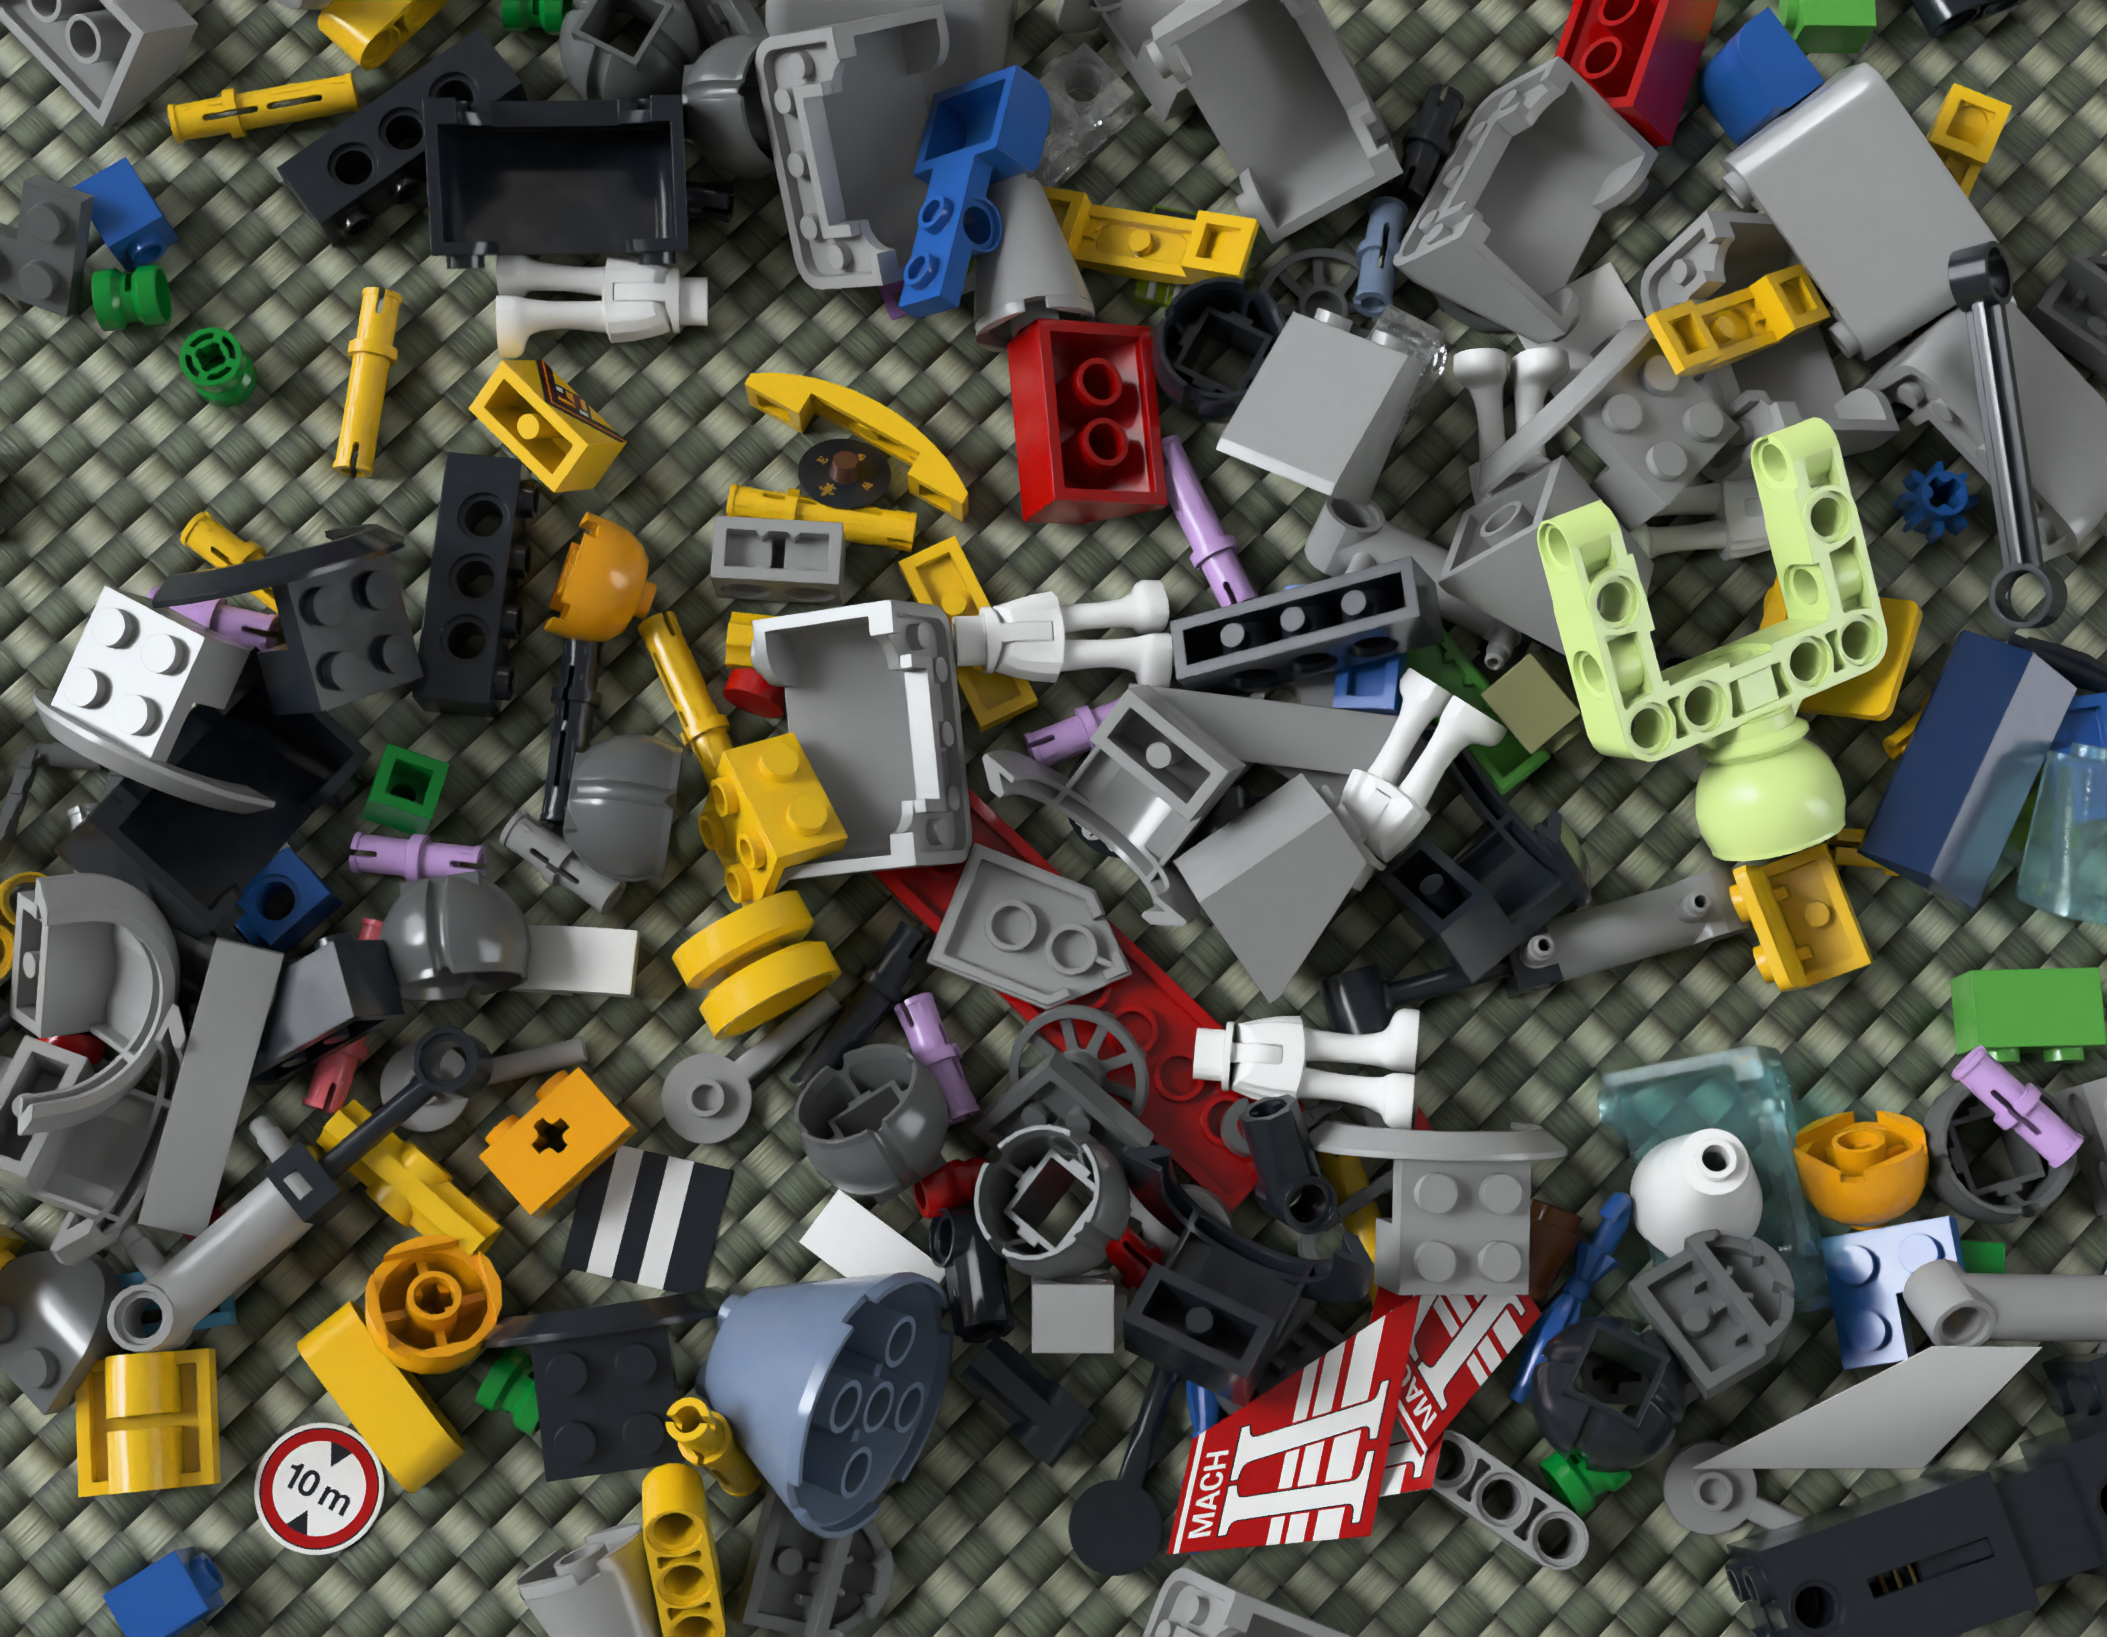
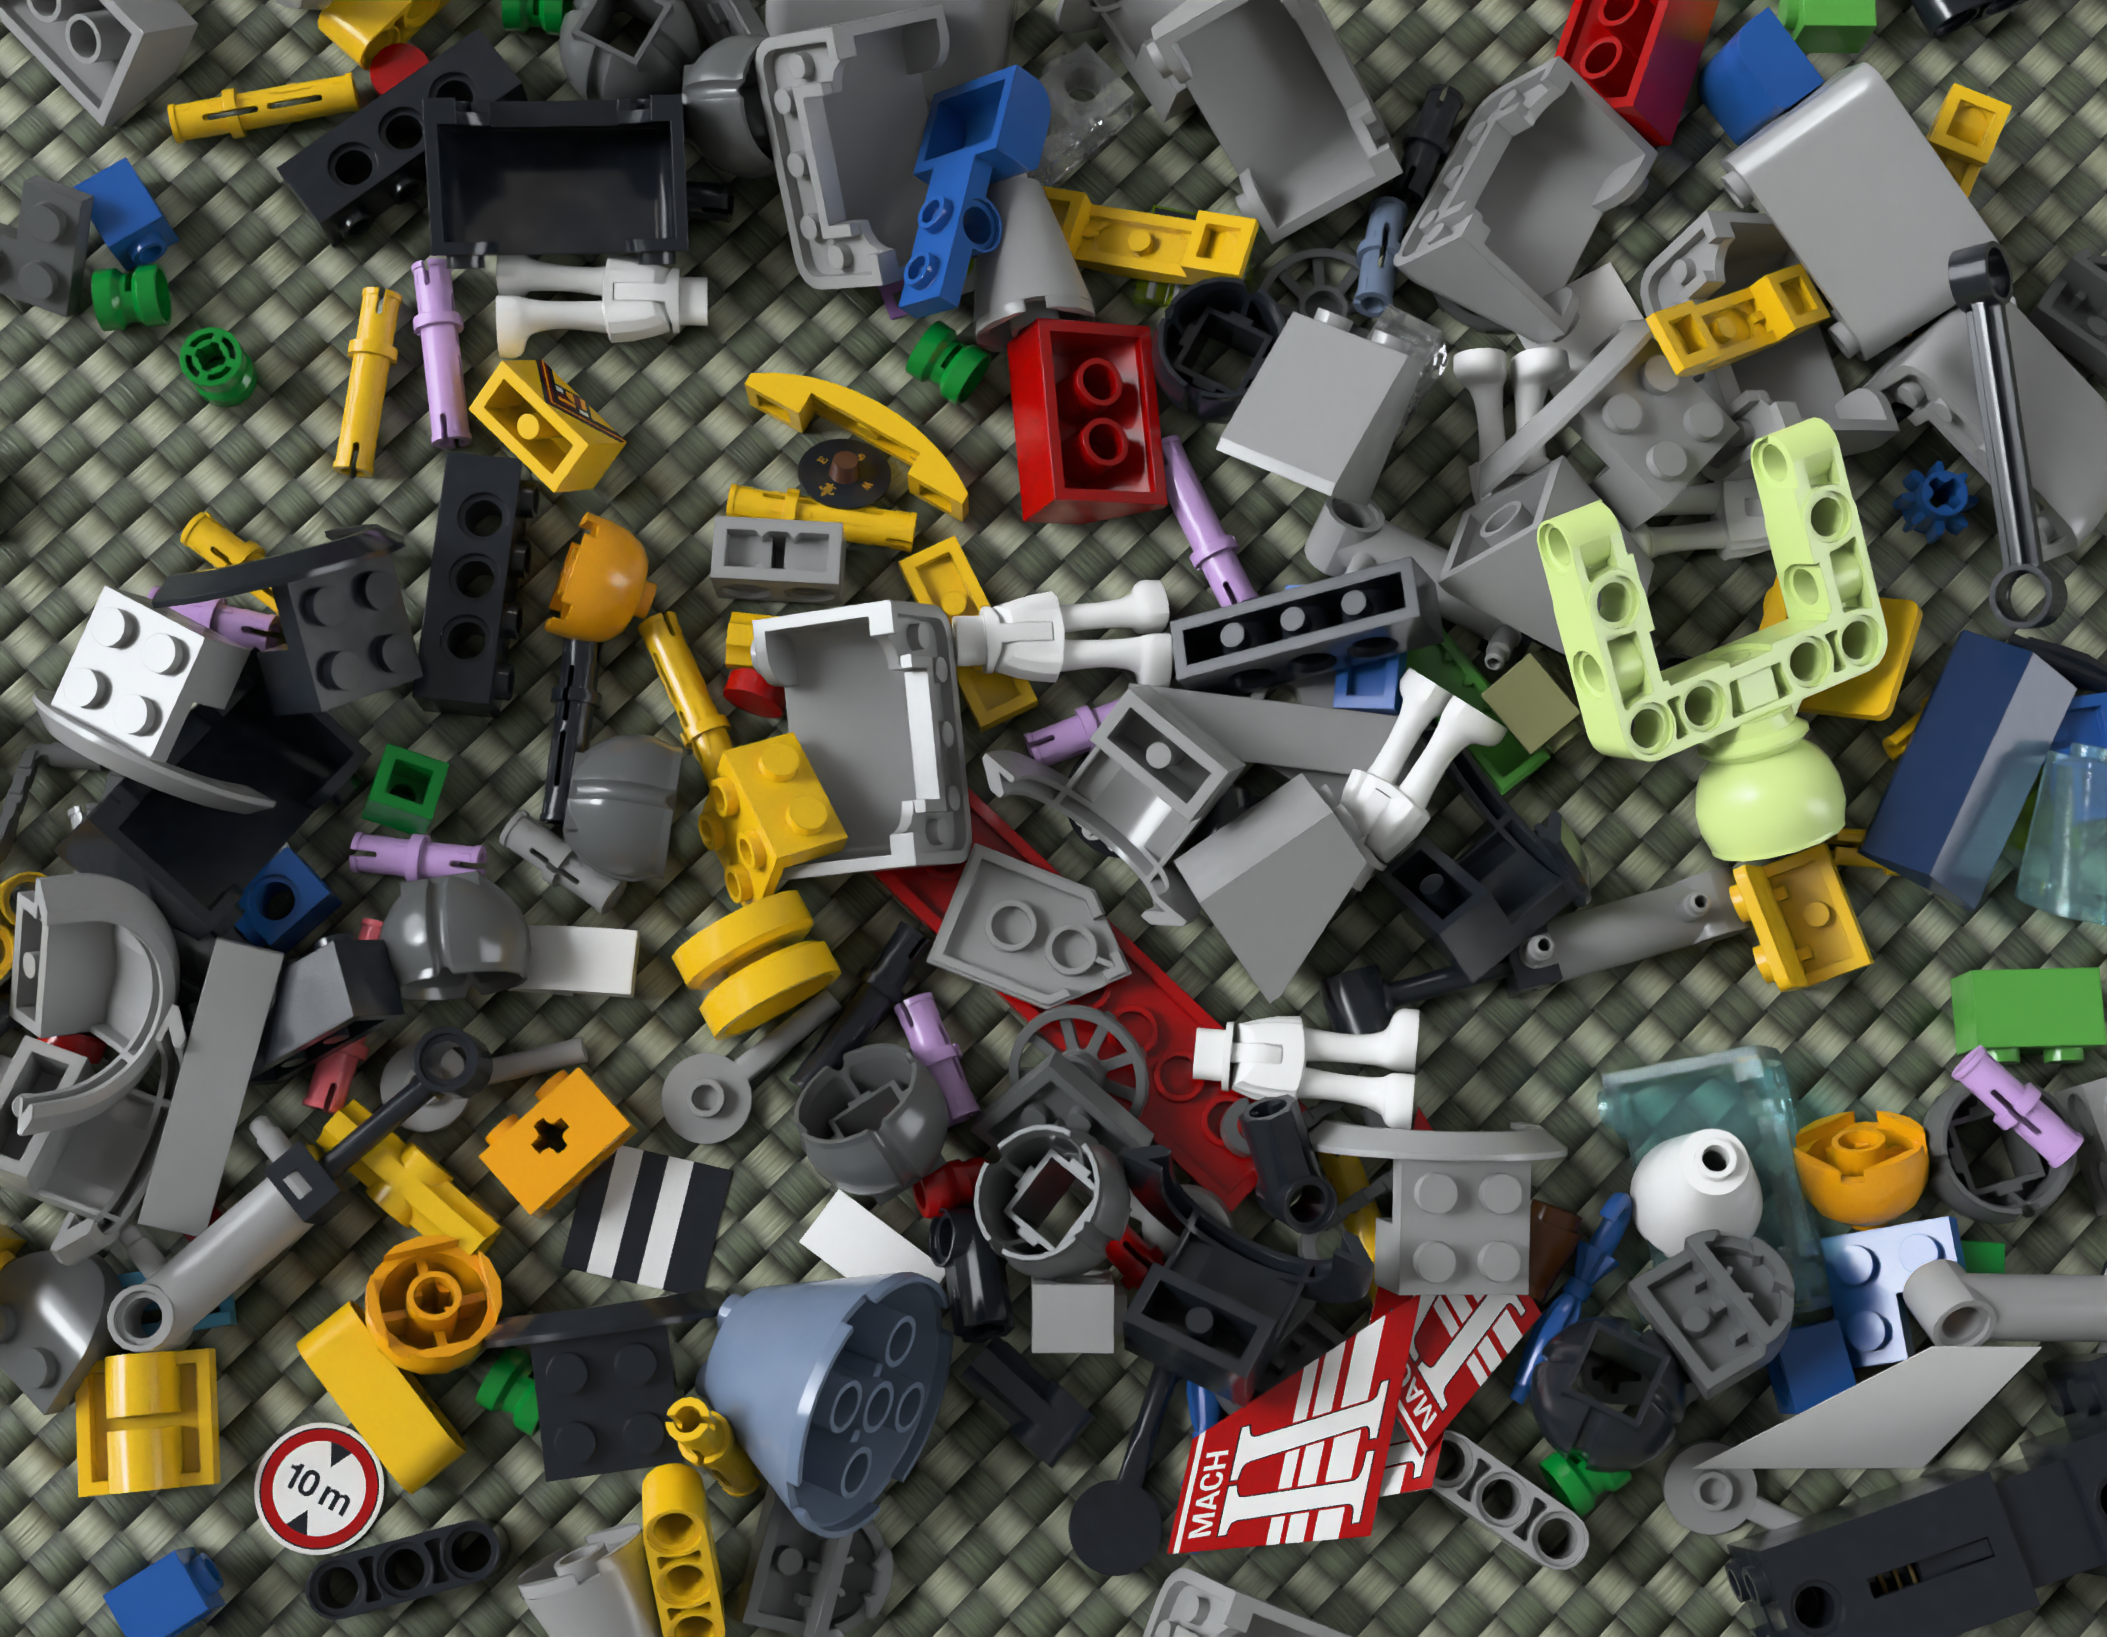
(377, 1576): none -> black beam
(394, 65): none -> red tile
(439, 330): none -> lavender pin
(948, 363): none -> green wheel
(1810, 1367): none -> blue brick

